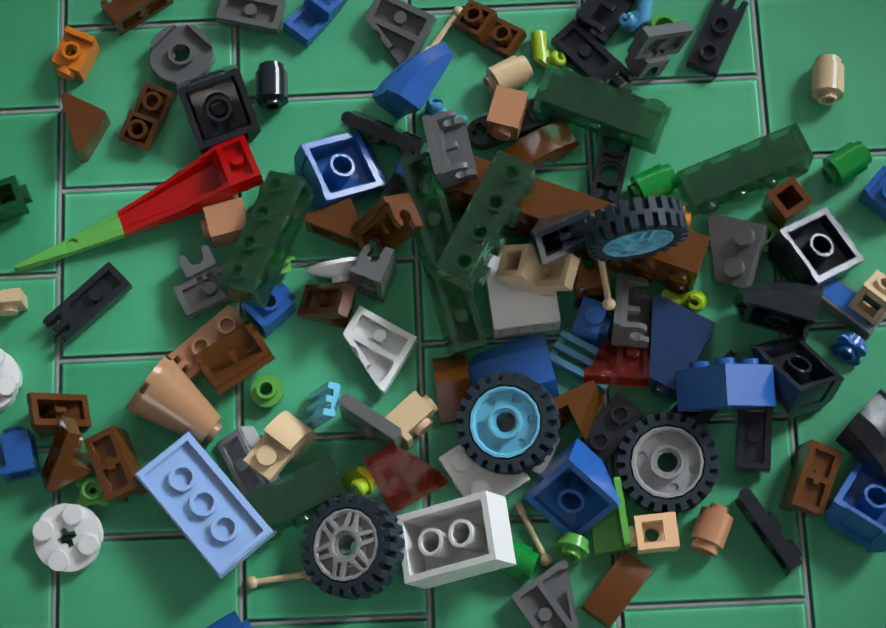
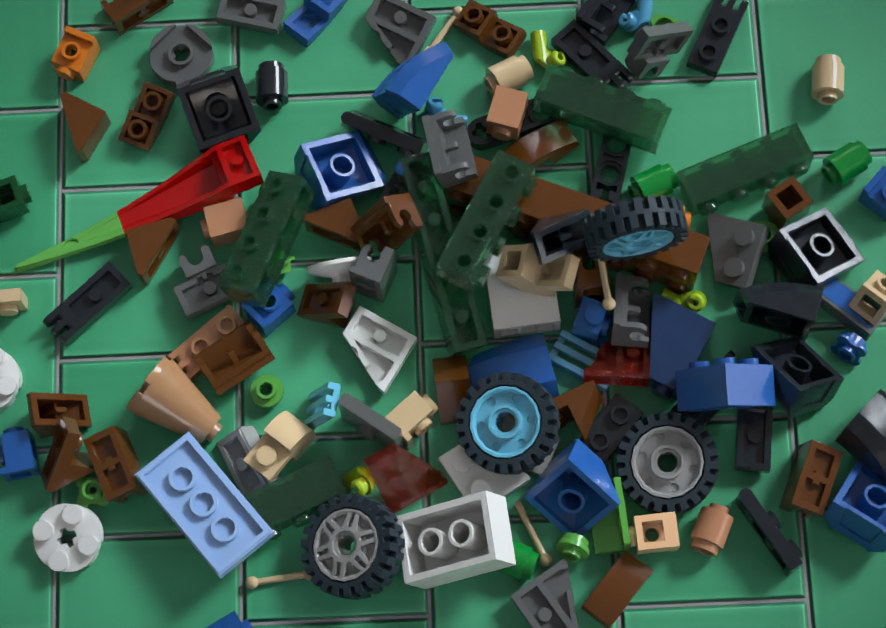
(151, 245): none -> reddish brown slope

